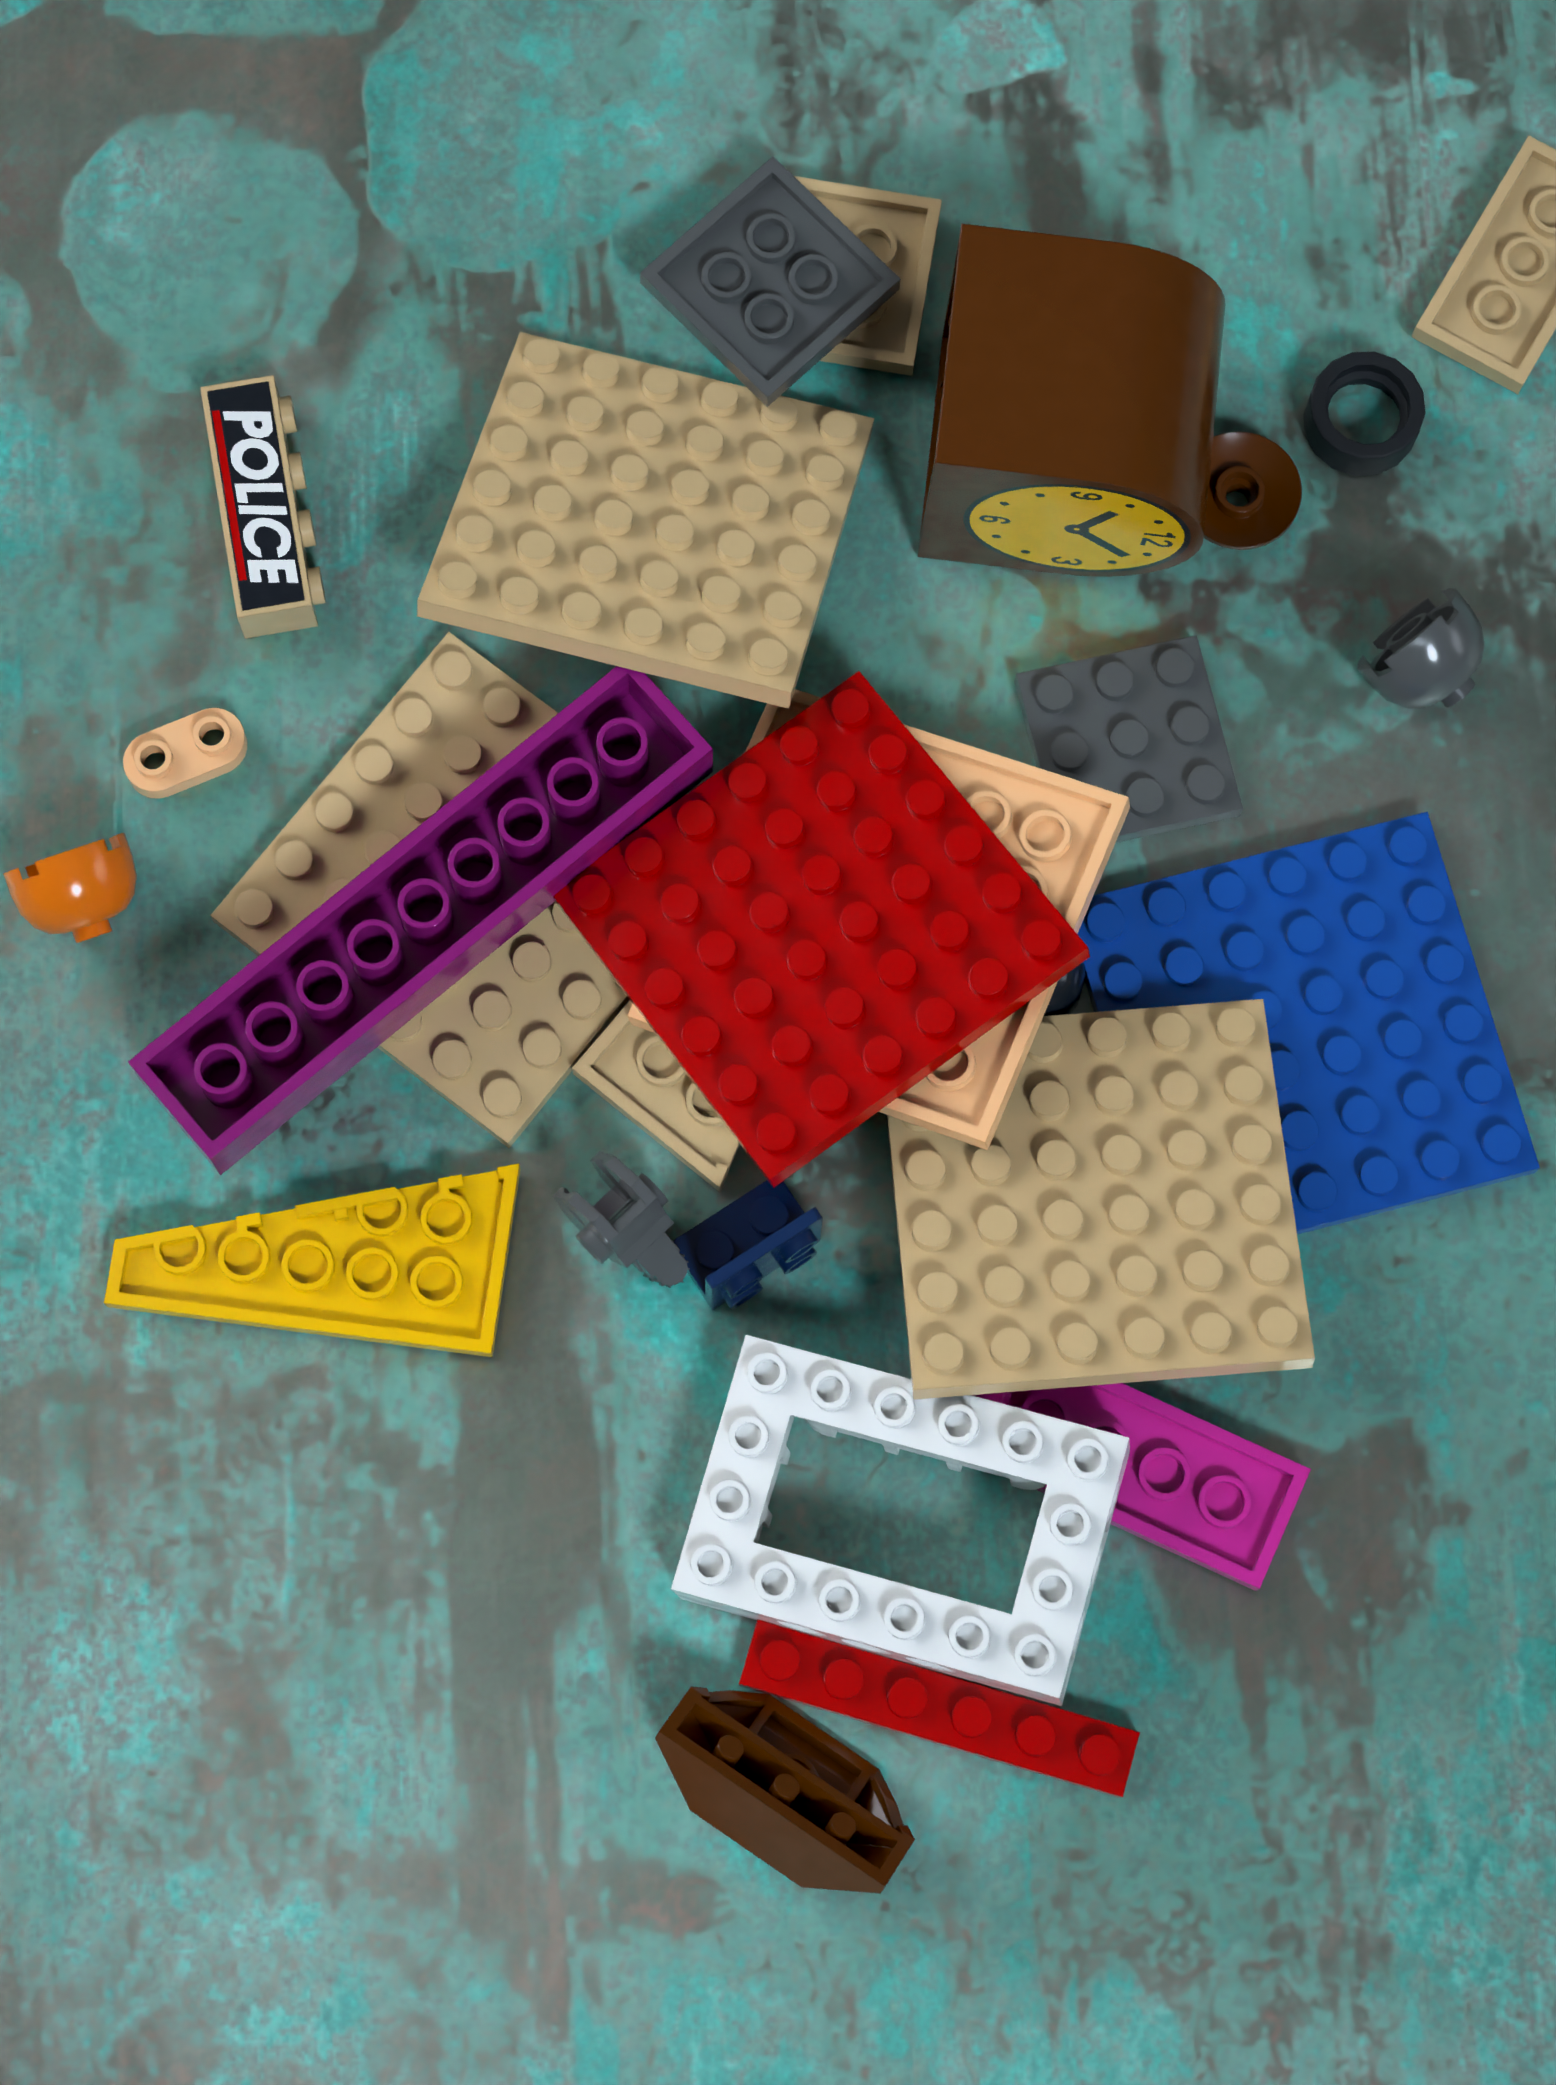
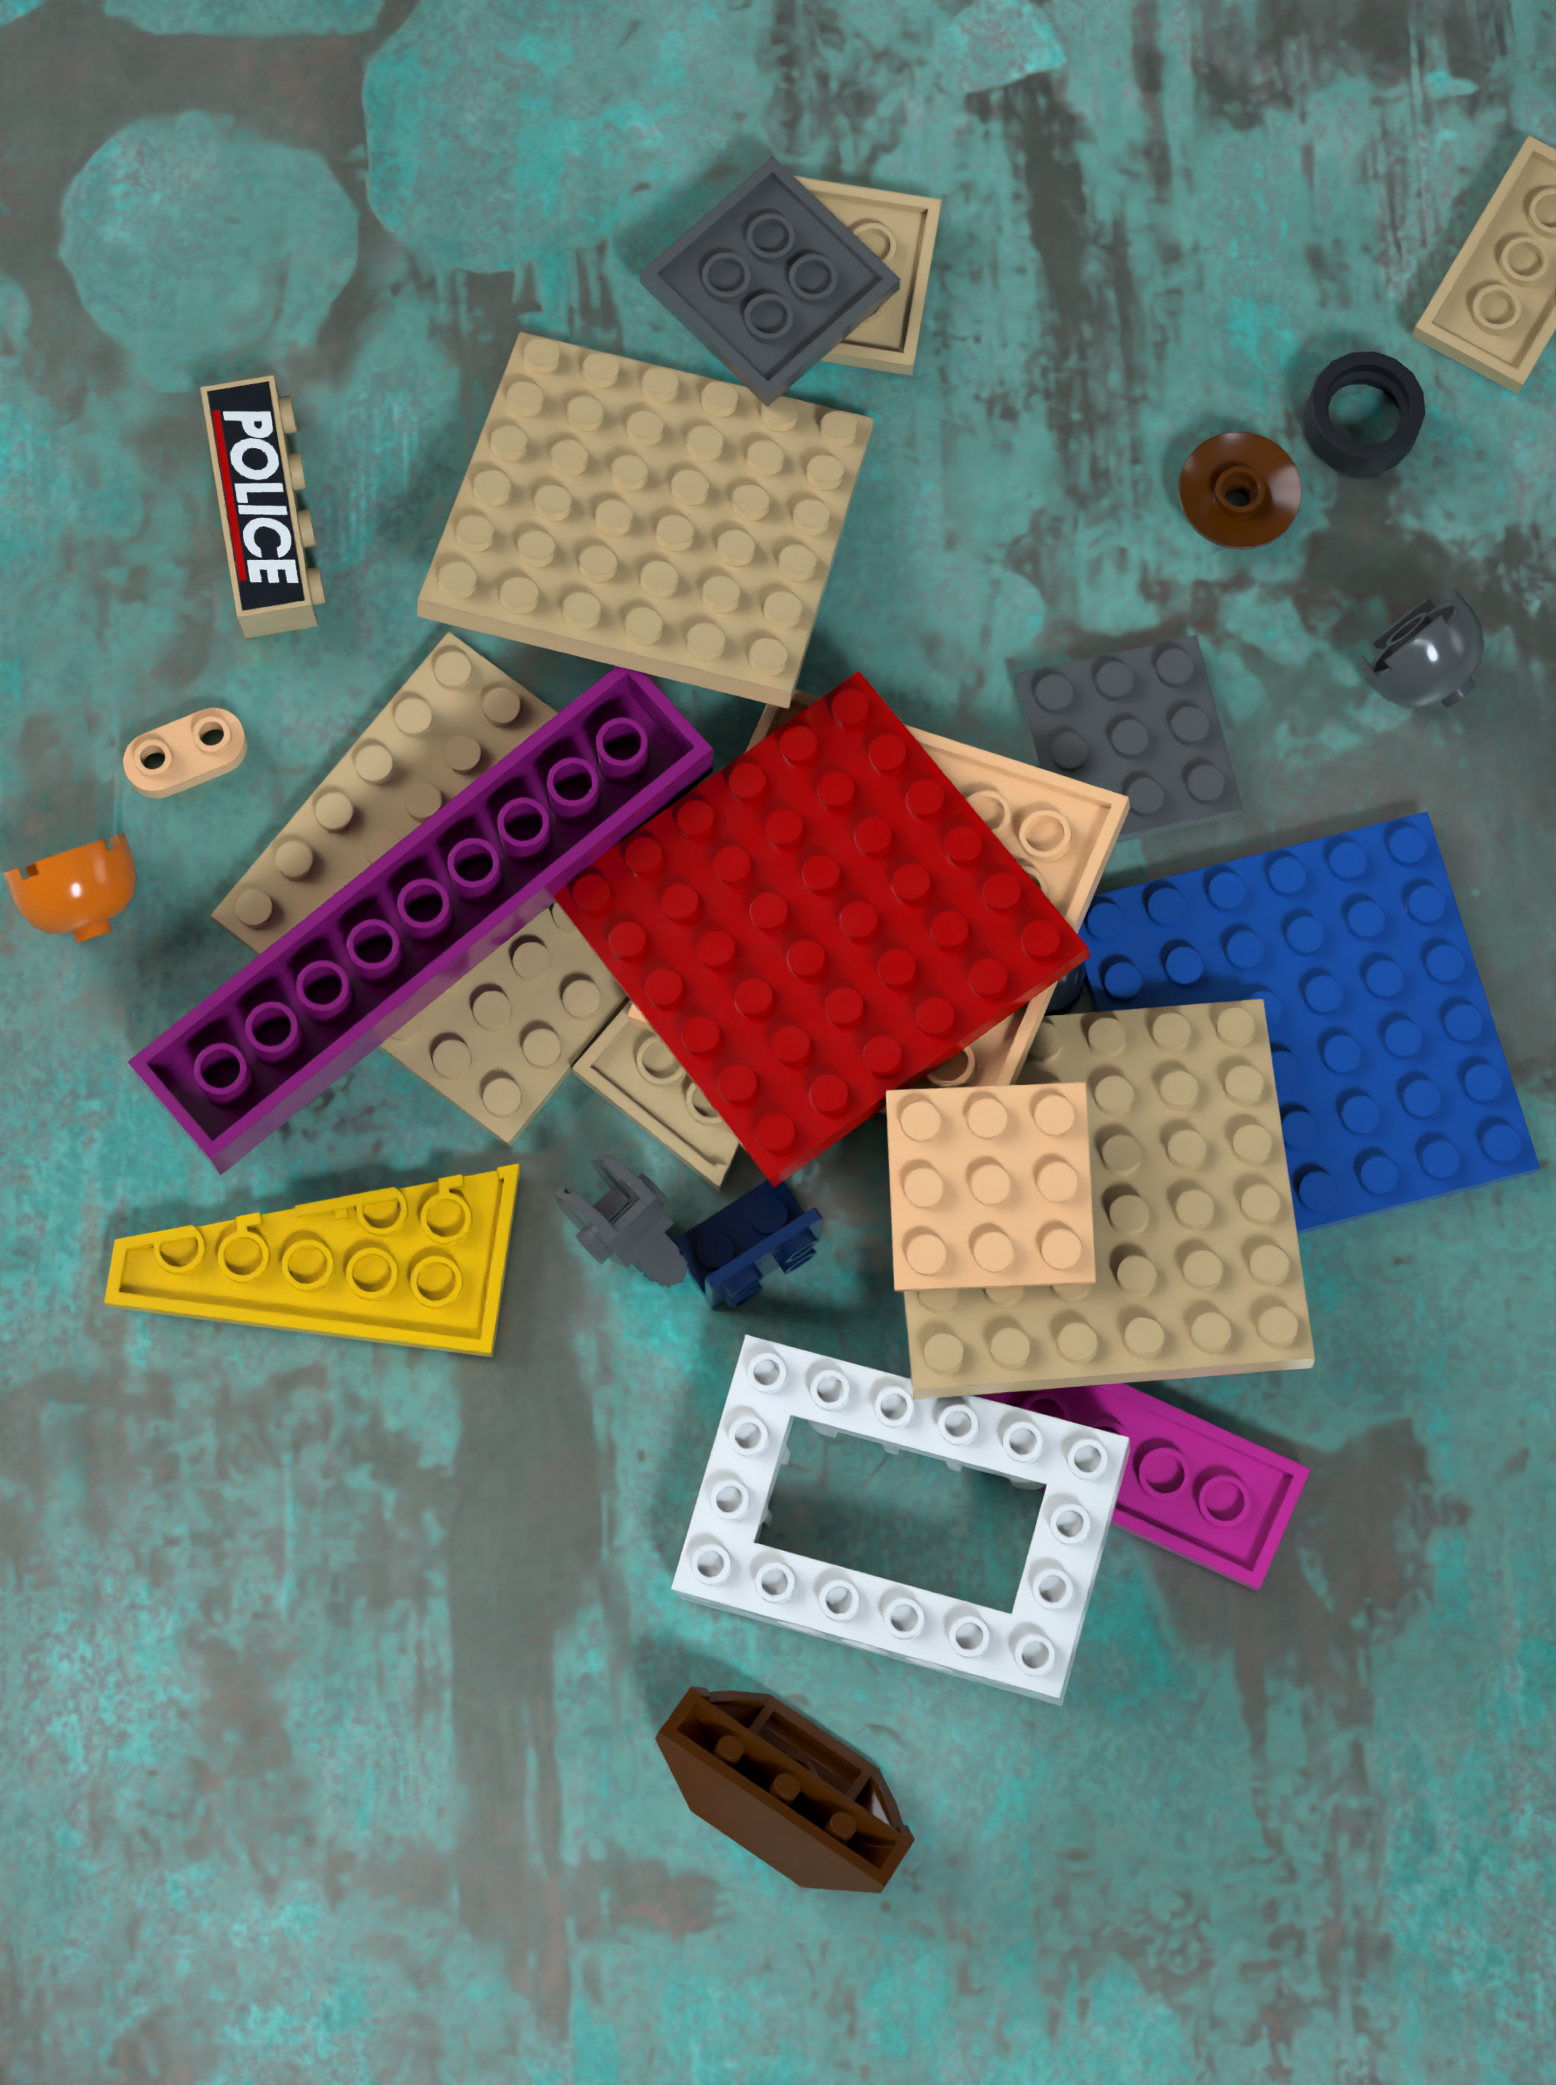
(939, 1708): red plate -> none
(990, 1187): none -> light nougat plate
(1072, 406): reddish brown brick -> none

